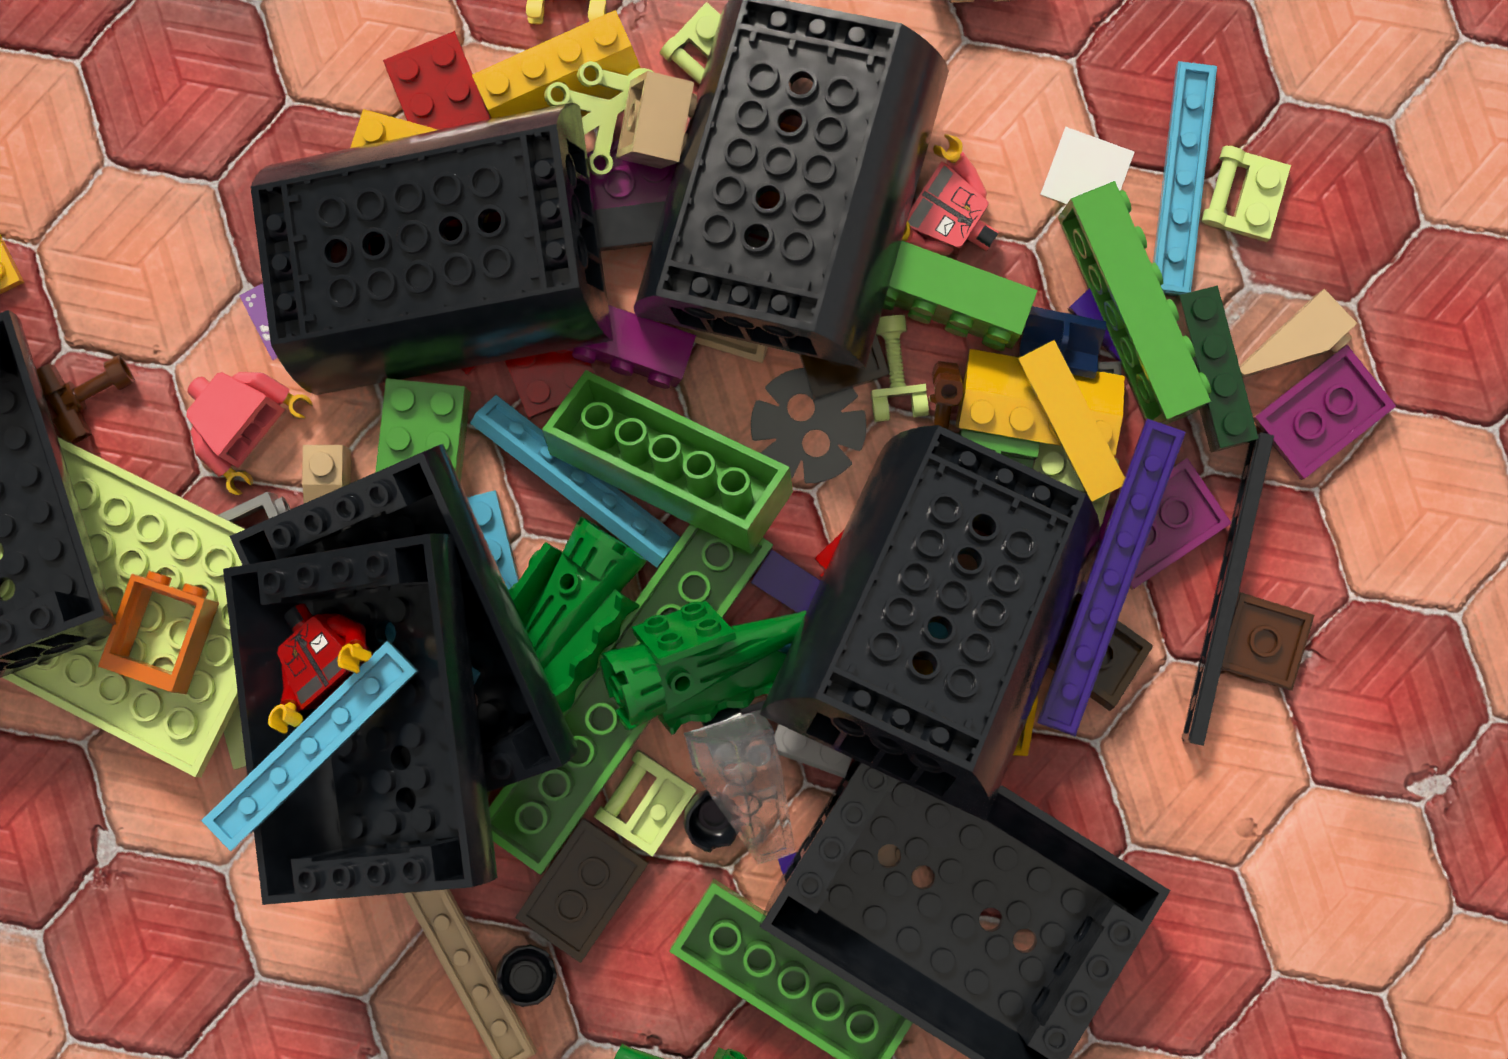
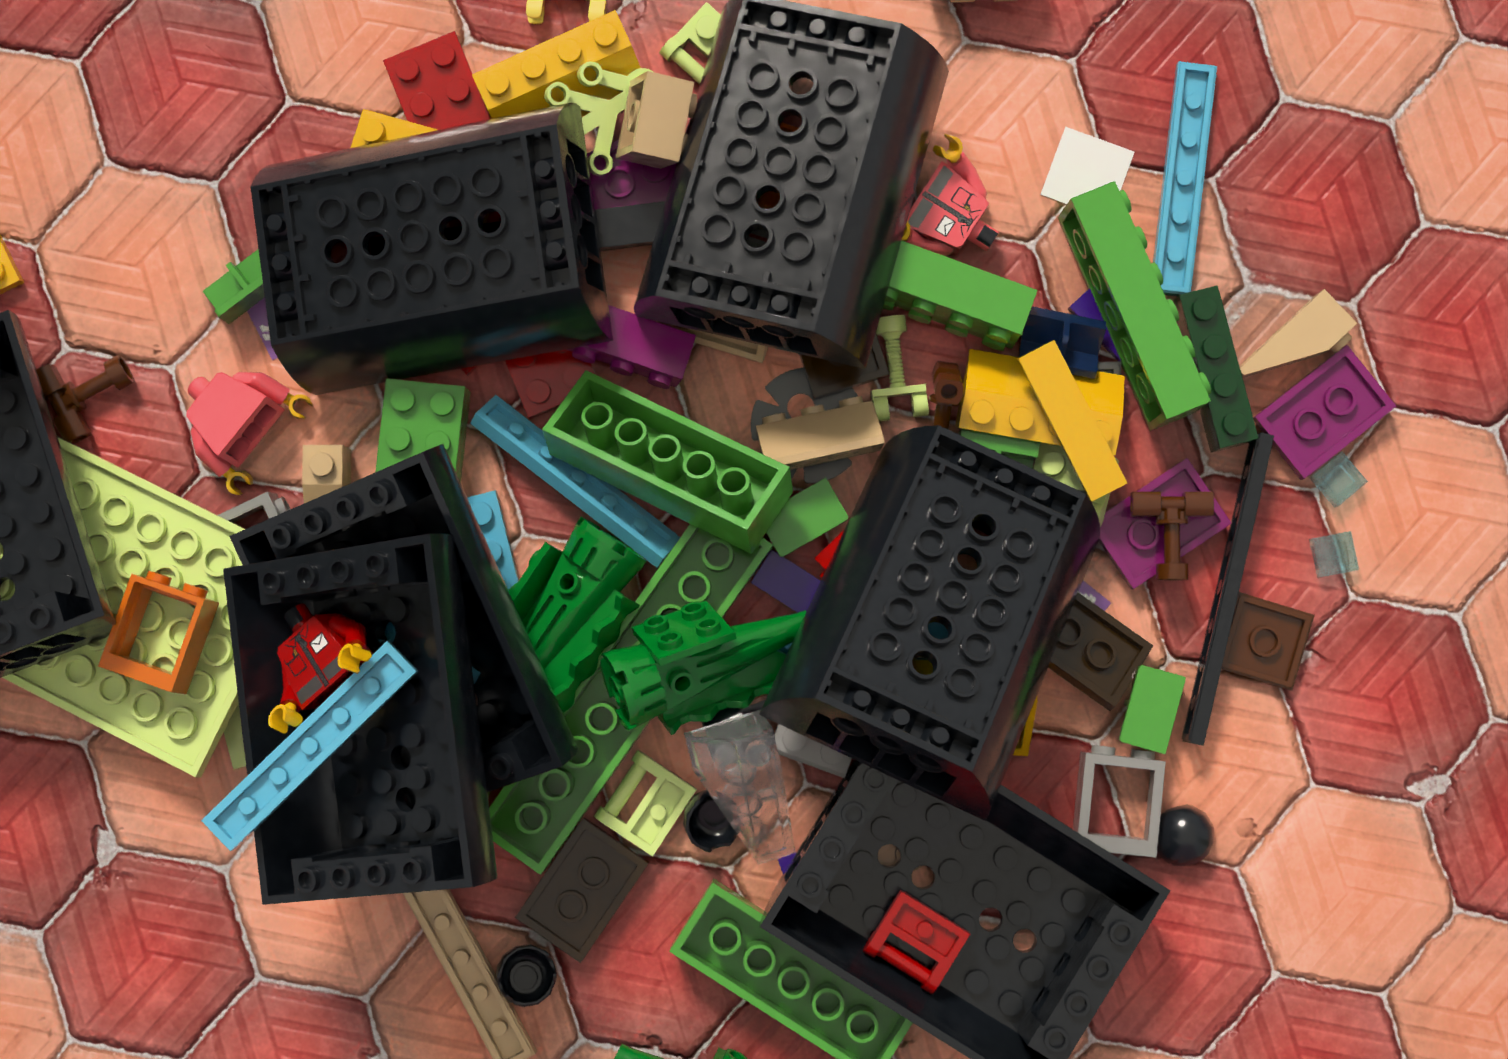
(237, 289): none -> bright green panel
(806, 518): none -> bright green panel
(821, 434): none -> tan slope
(923, 930): none -> red plate
(1110, 577): dark purple tile -> none
(1117, 843): none -> light grey window
(1151, 709): none -> bright green panel
(1171, 513): none -> reddish brown bar
(1184, 835): none -> black hair
(1258, 197): yellowish green plate -> none
(1334, 554): none -> clear light blue tile
(1338, 479): none -> clear light blue tile

